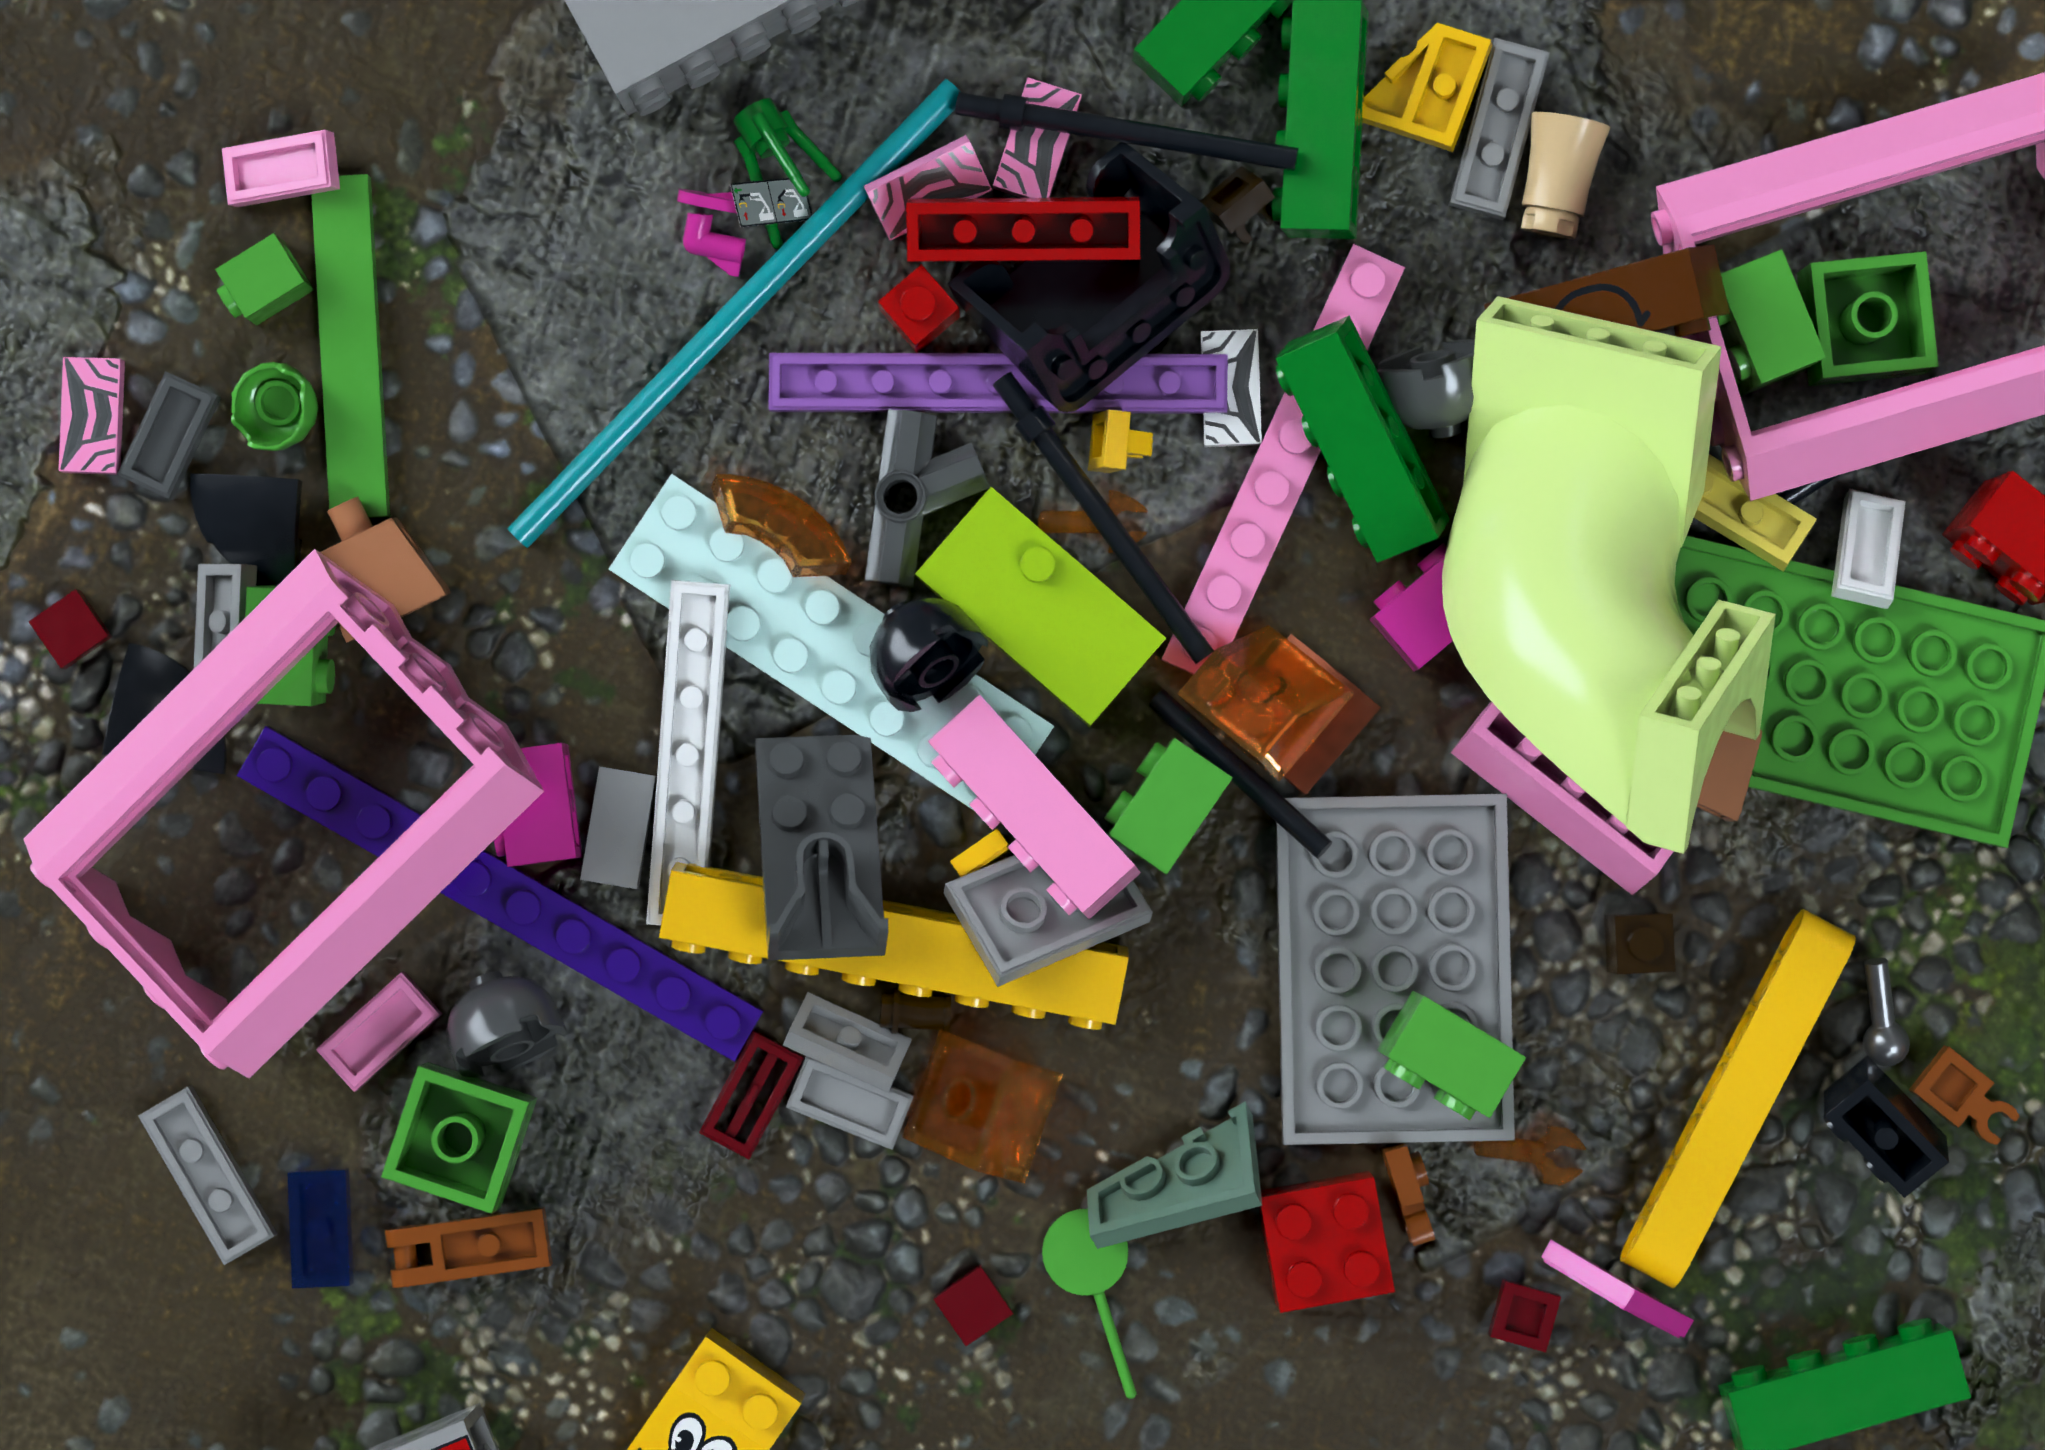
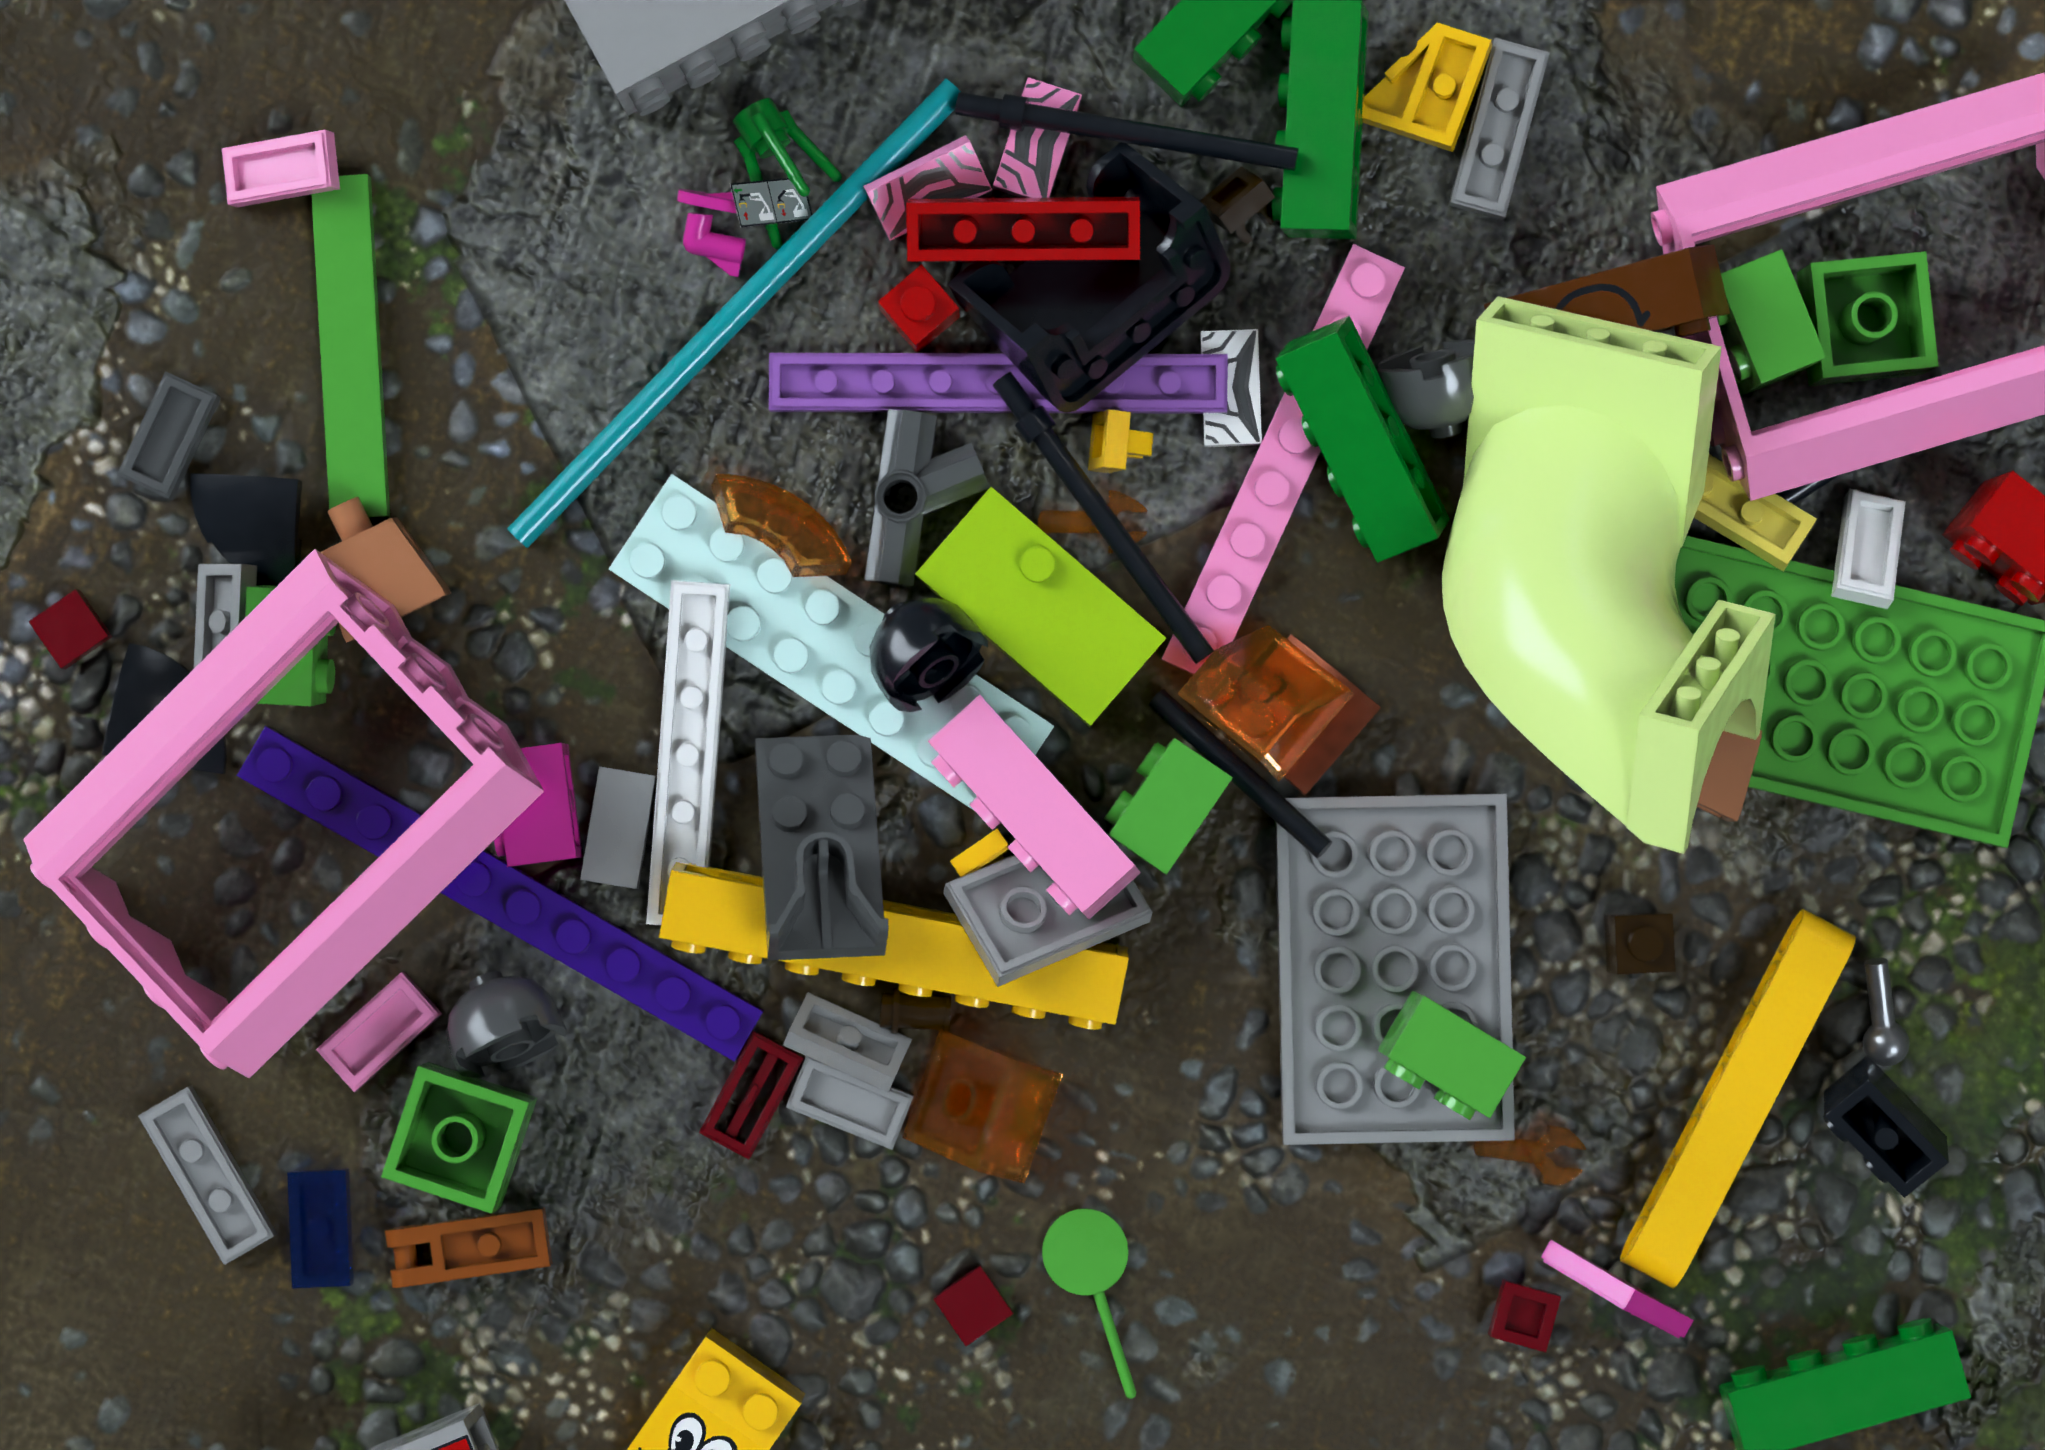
(91, 415): tile -> none
(262, 280): bright green brick -> none
(273, 406): bright green hair -> none
(1194, 1183): sand green wing -> none
(1325, 1242): red brick -> none
(1406, 1177): dark orange plate -> none
(1415, 616): dark pink brick -> none
(1547, 794): bright pink brick -> none
(1560, 172): tan plant -> none
(1958, 1091): dark orange plate -> none

